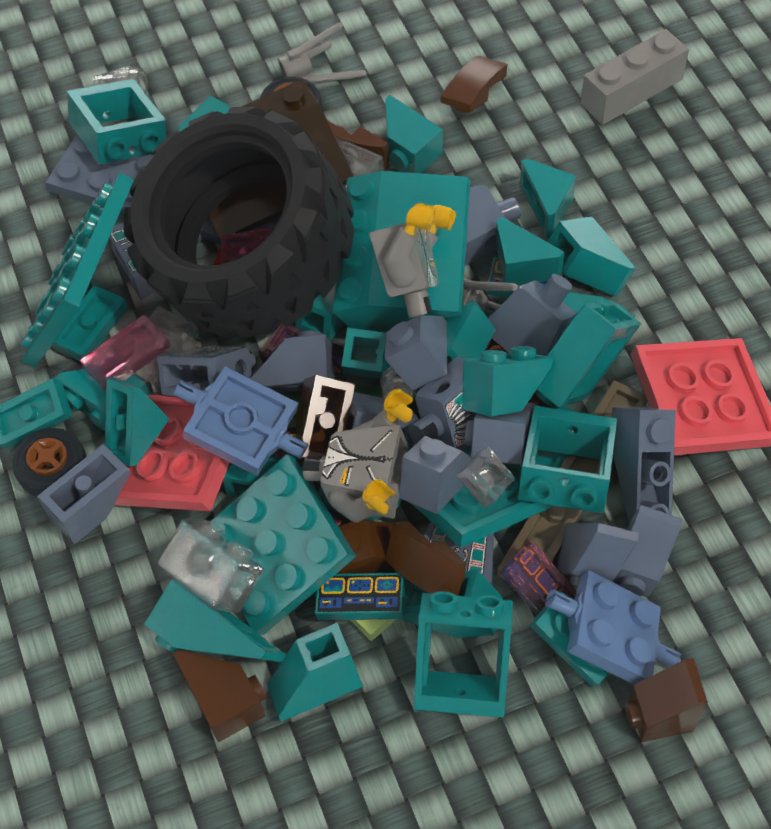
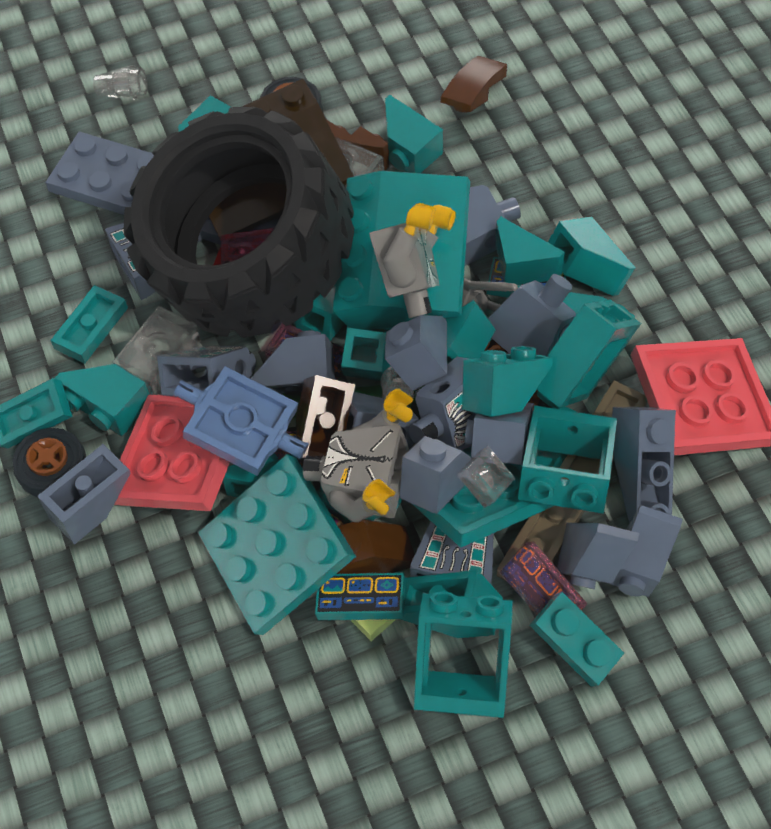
(75, 270): teal plate -> none
(114, 102): teal window -> none
(125, 352): clear pink plate -> none
(131, 421): teal slope -> none
(190, 561): clear brick -> none
(191, 624): teal slope -> none
(222, 692): reddish brown slope -> none
(298, 62): light grey plant -> none
(313, 673): teal slope -> none
(424, 563): reddish brown slope -> none
(547, 192): teal slope -> none
(613, 628): medium blue plate -> none
(634, 76): light grey brick -> none
(667, 702): reddish brown slope -> none

